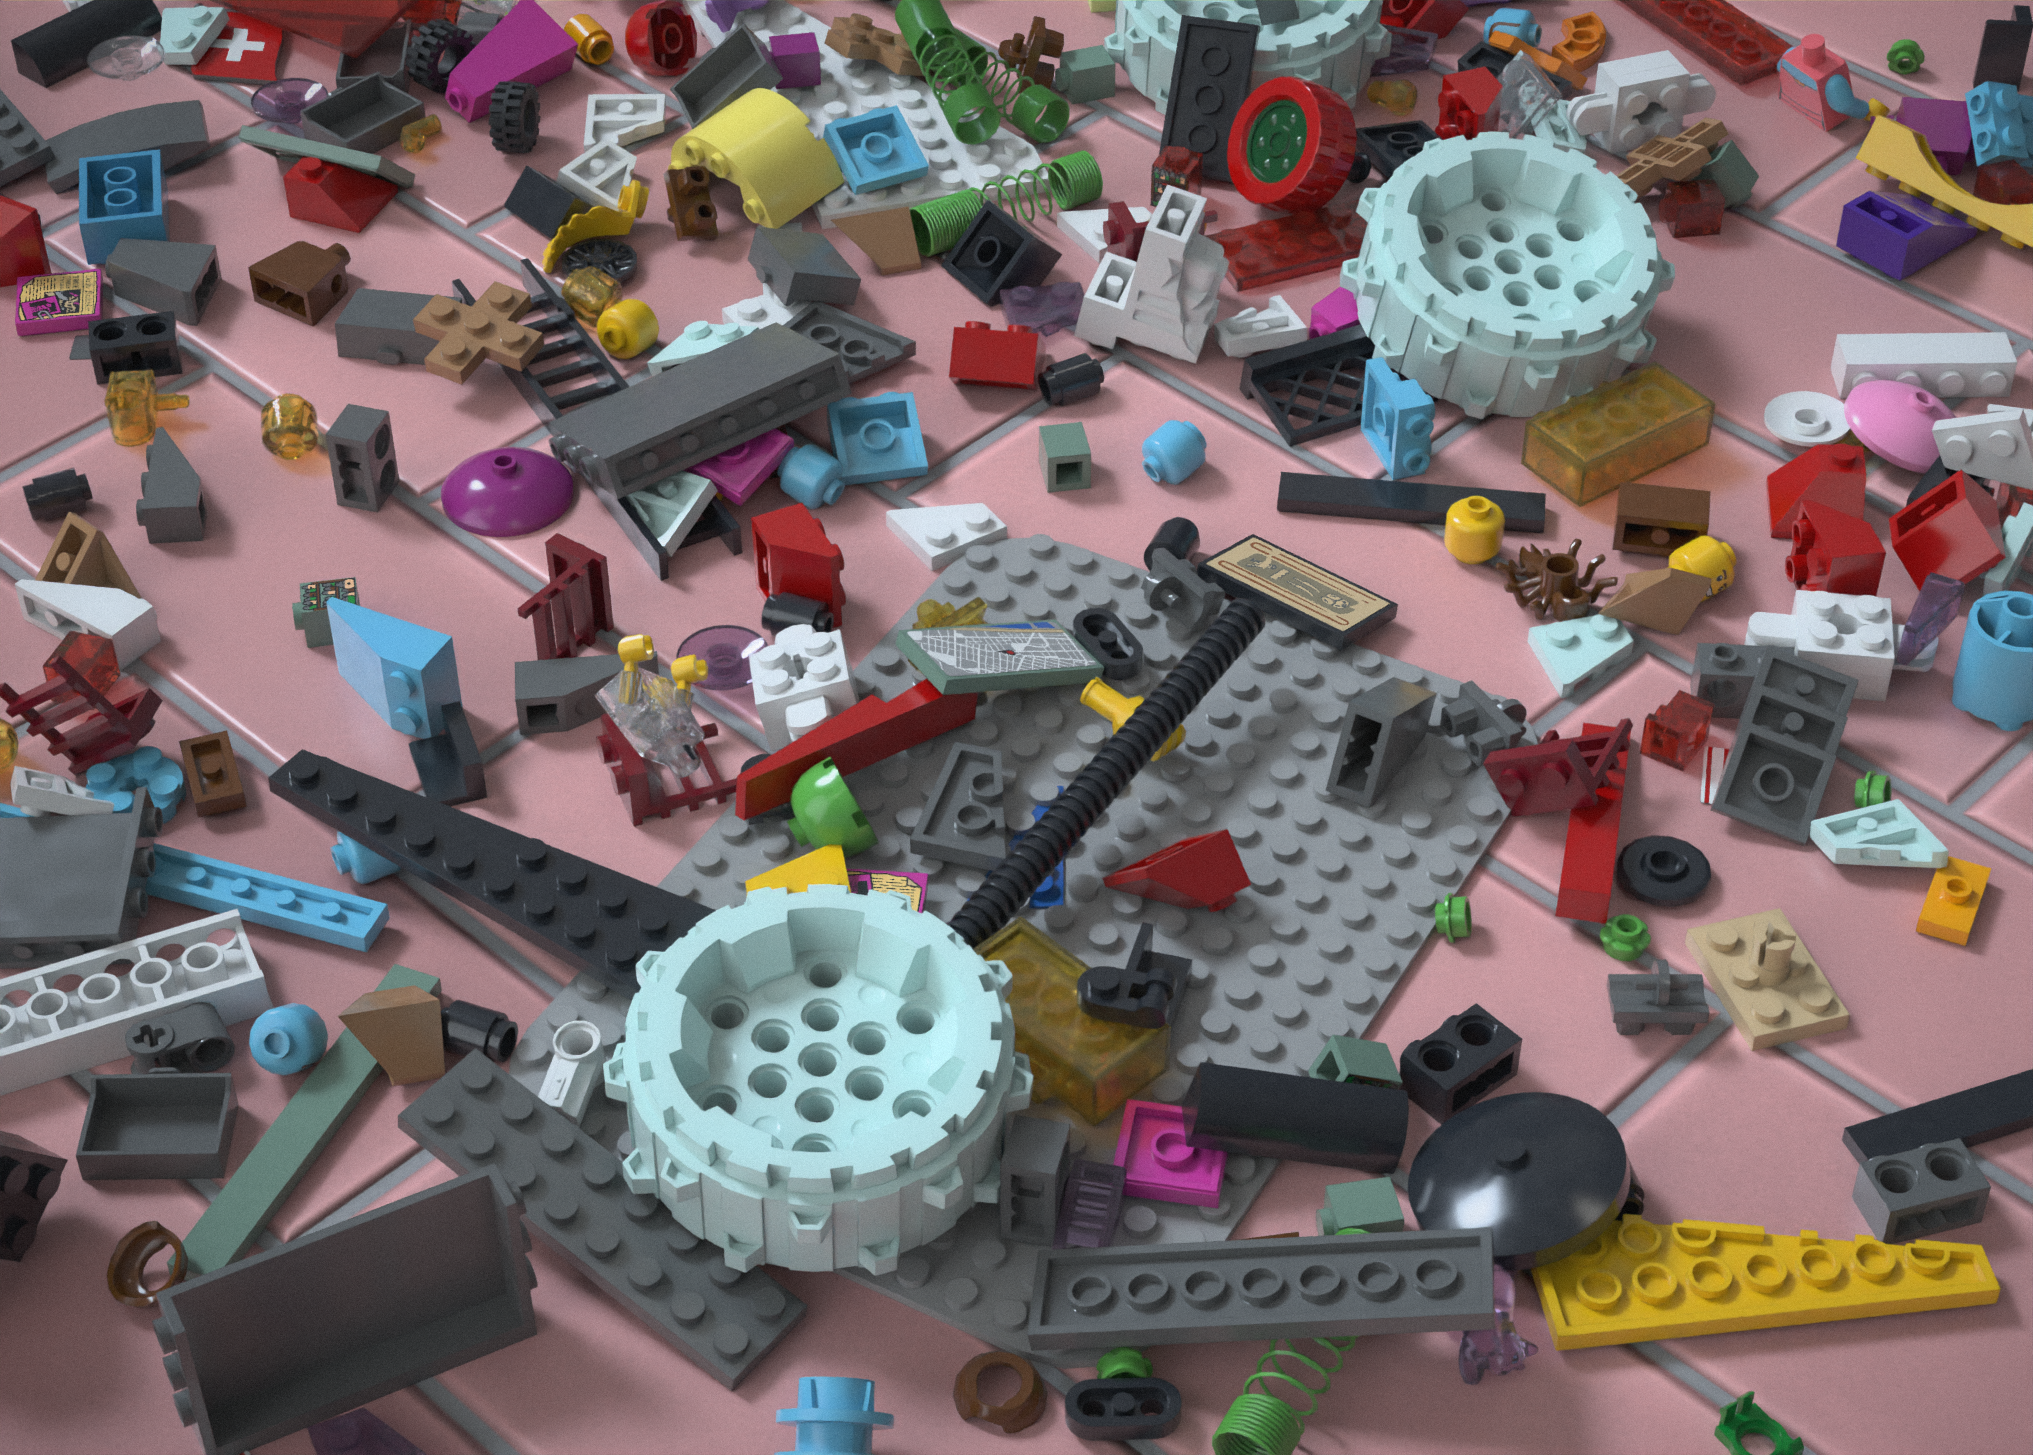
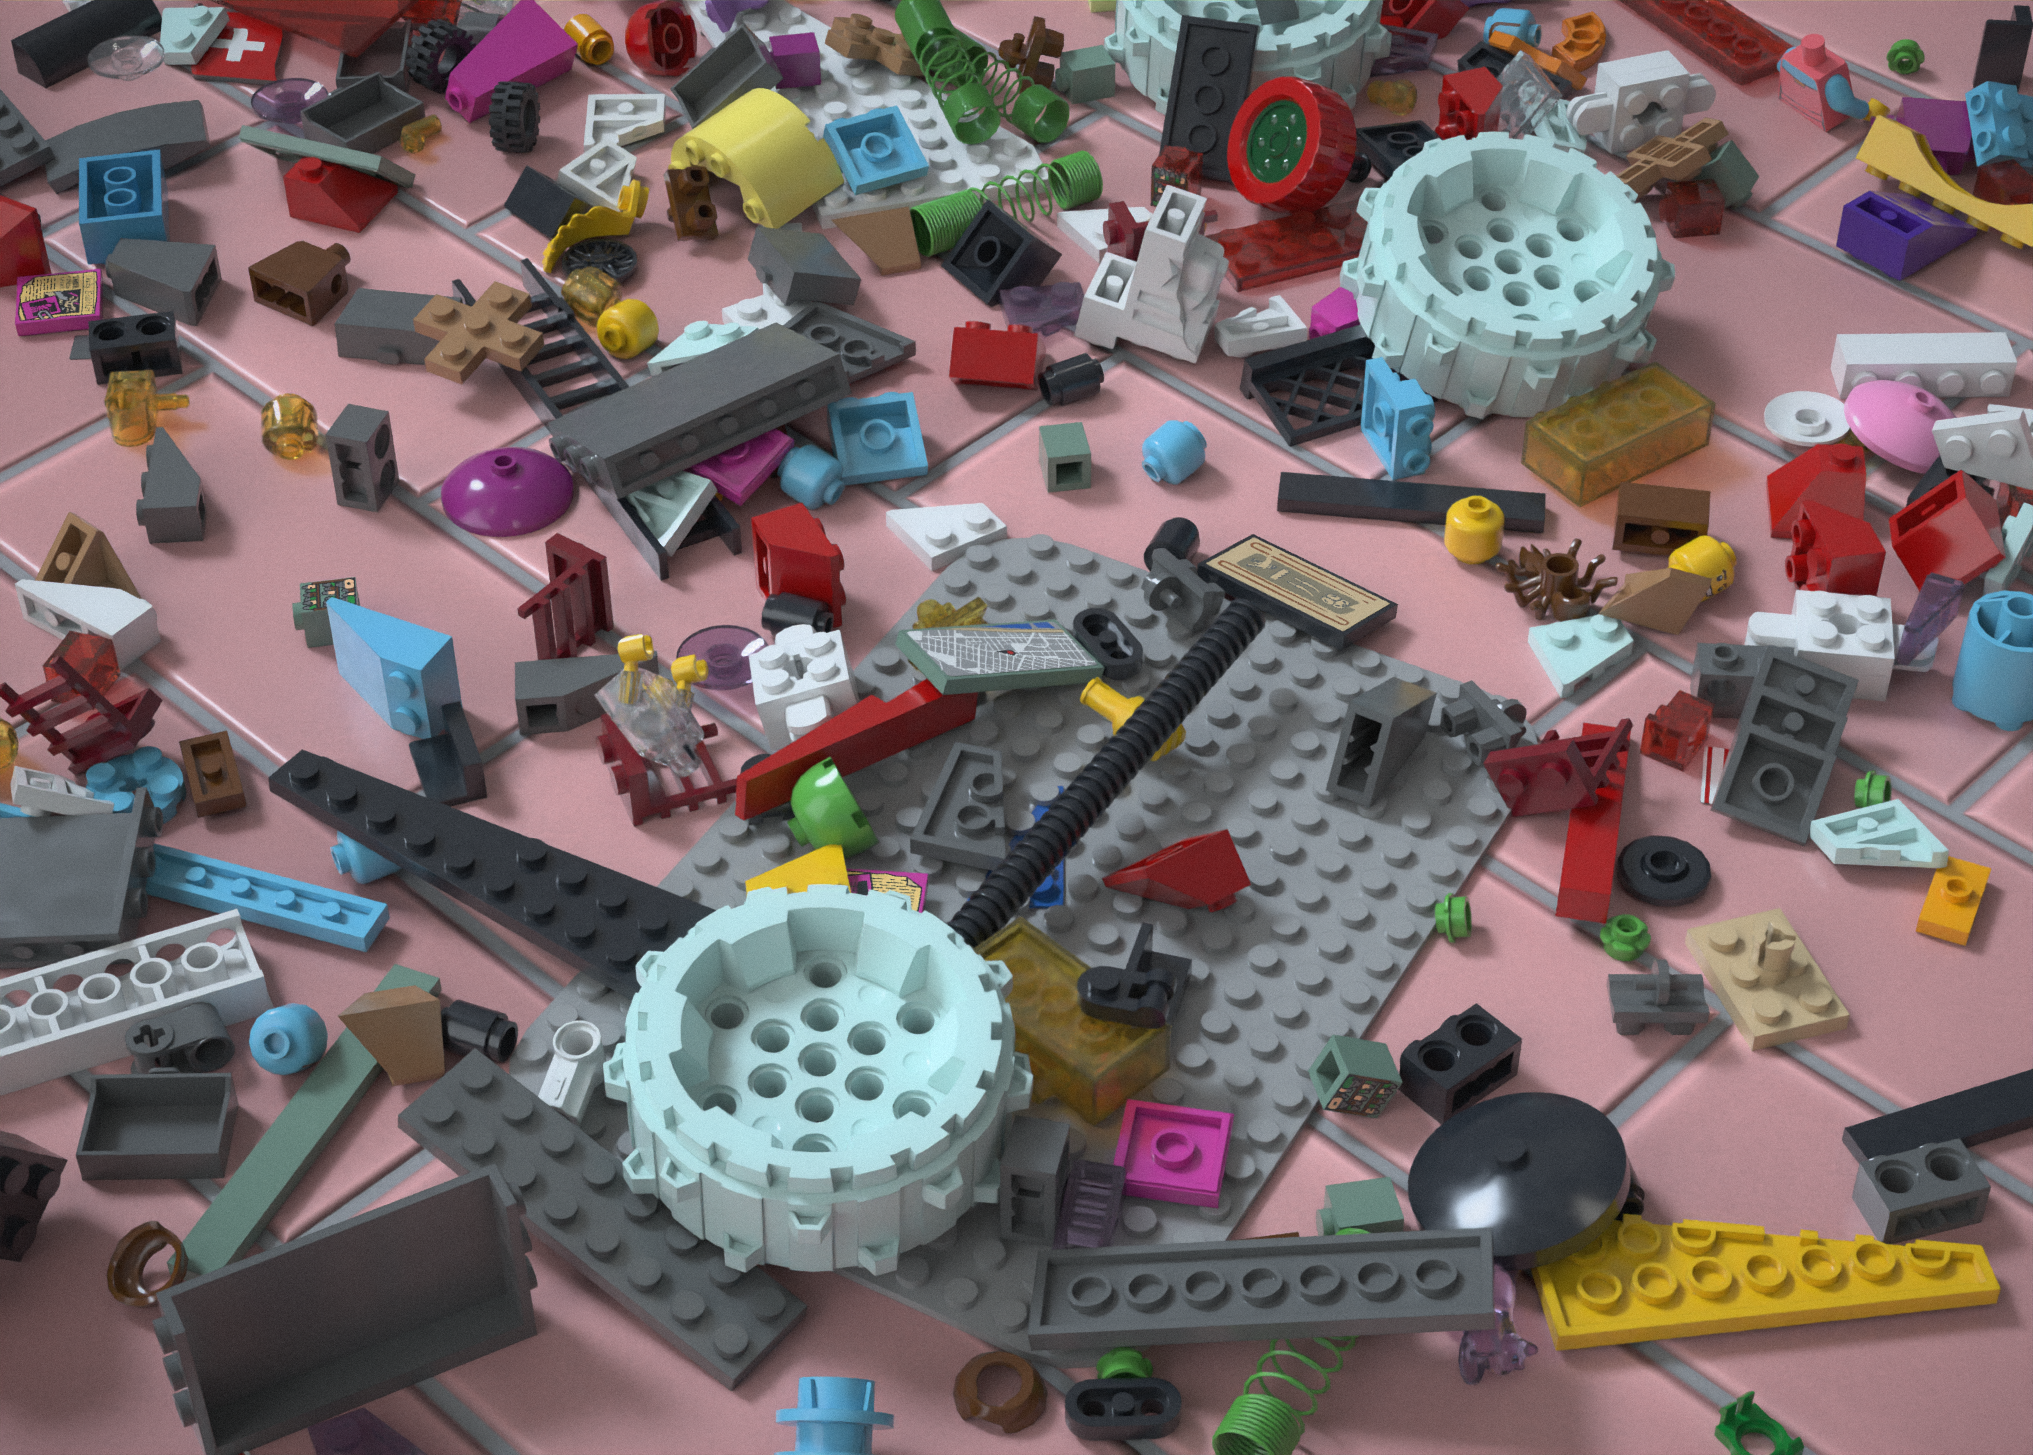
(57, 494): black brick -> none
(1295, 1118): black brick -> none

